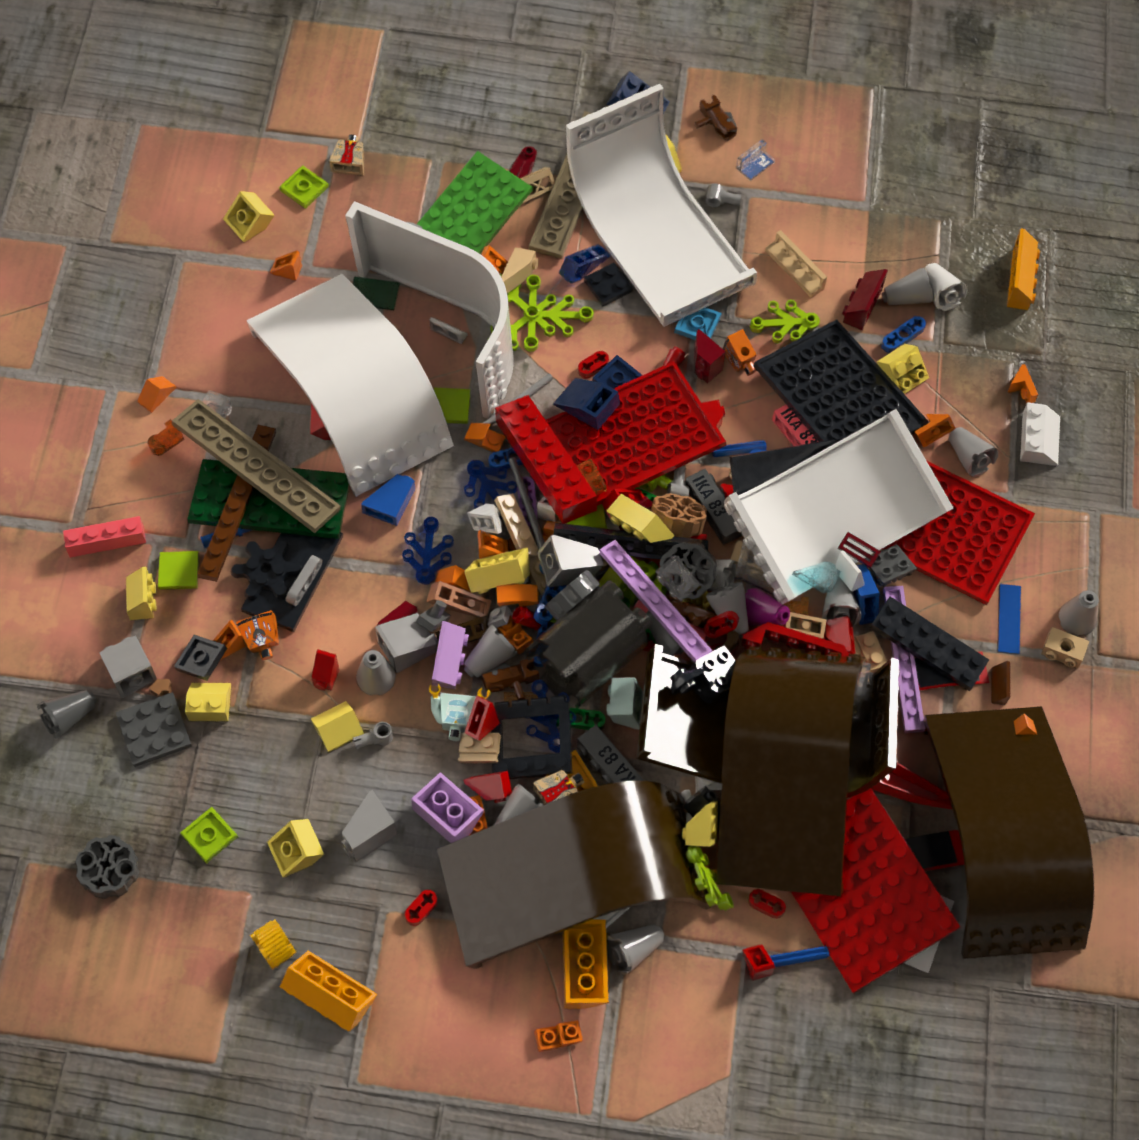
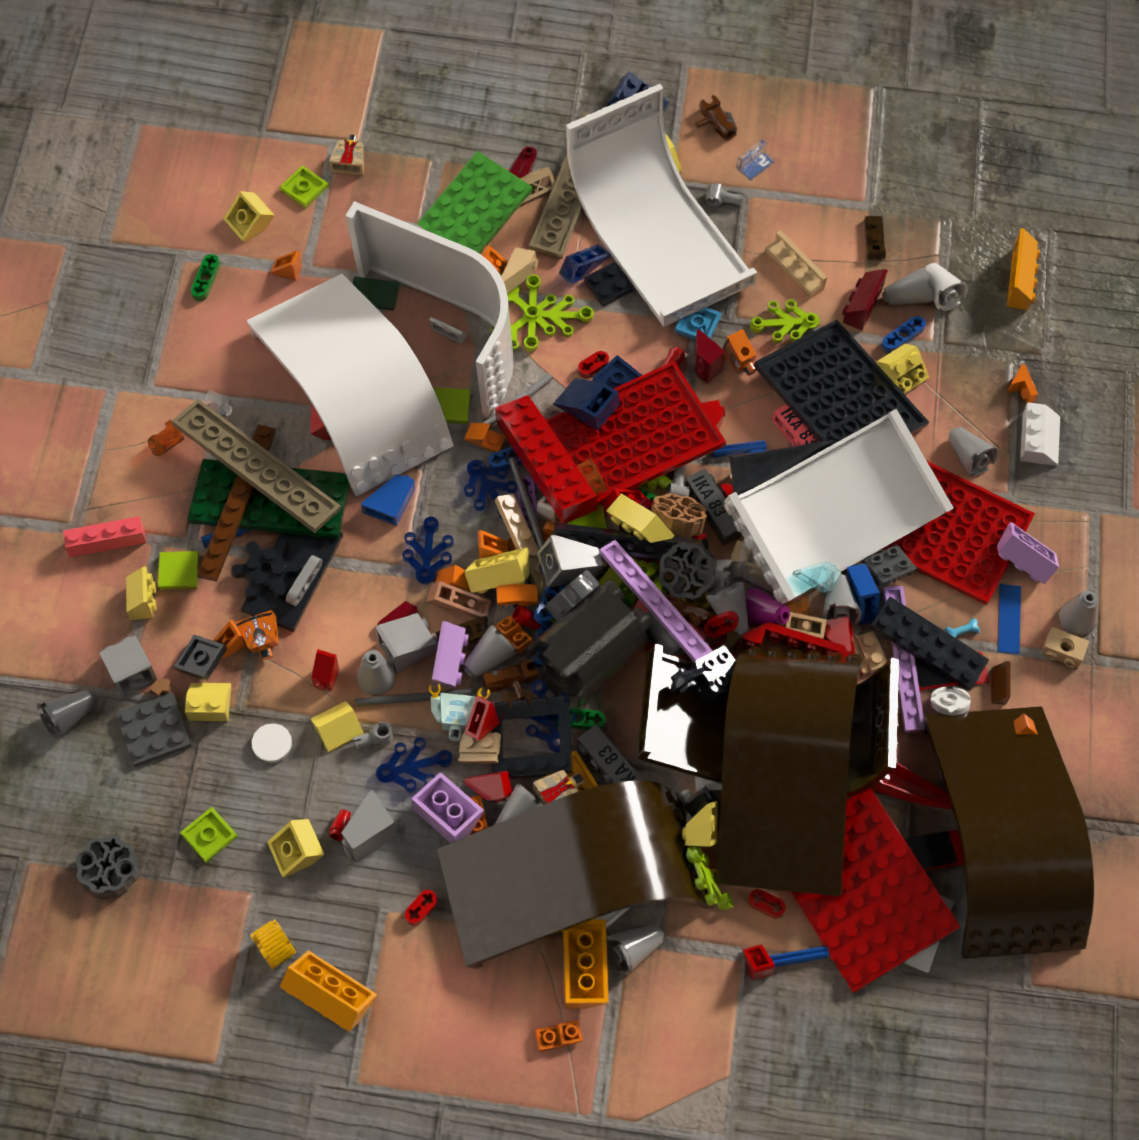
(155, 392): orange slope -> none
(204, 270): none -> green beam
(271, 743): none -> white tile
(339, 825): none -> red cone
(406, 697): none -> dark grey piece
(410, 765): none -> clear blue plant
(434, 616): dark grey tile -> none
(486, 518): white slope -> none
(499, 617): light grey plate -> none
(625, 702): light aqua slope -> none
(675, 566): clear brick -> none
(850, 573): white slope -> none
(862, 692): clear wing -> none
(873, 558): dark red tile -> none
(874, 237): none -> dark brown plate
(938, 426): orange slope -> none
(950, 701): none -> white tile
(970, 627): none -> medium azure piece
(1027, 554): none -> lavender slope

